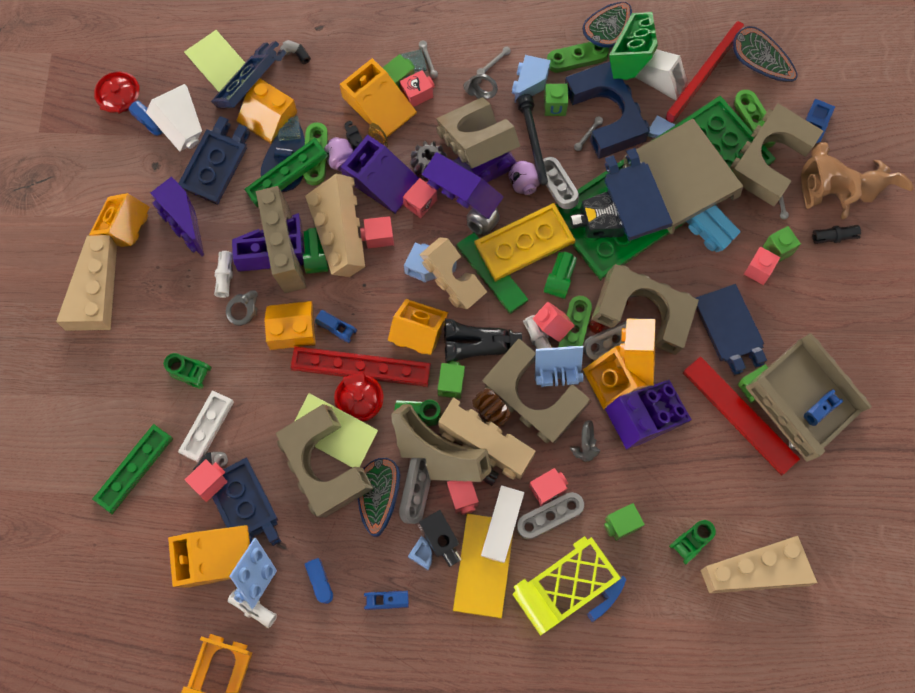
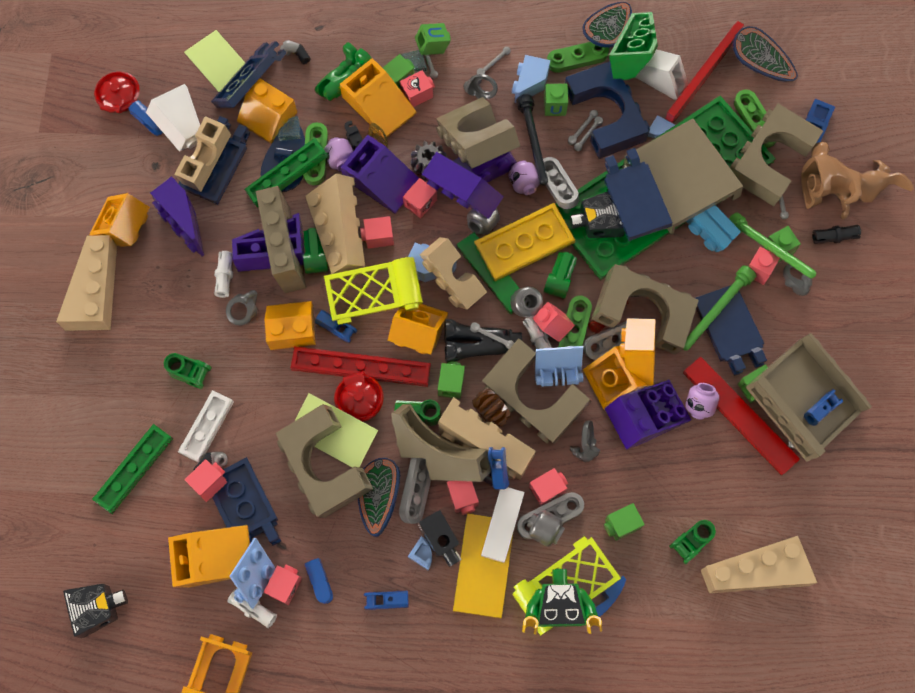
(92, 608): none -> black torso
(211, 140): none -> tan arch
(283, 584): none -> coral brick
(330, 85): none -> green piece
(403, 283): none -> neon yellow piece
(432, 38): none -> bright green brick
(475, 327): none -> light grey hinge
(498, 468): none -> blue bar
(532, 298): none -> flat silver head
(545, 528): none -> flat silver head
(561, 606): none -> torso
(572, 139): none -> light grey hinge
(702, 401): none -> lavender head
(741, 223): none -> bright green piece
(744, 277): none -> bright green piece
(800, 287): none -> dark grey piece

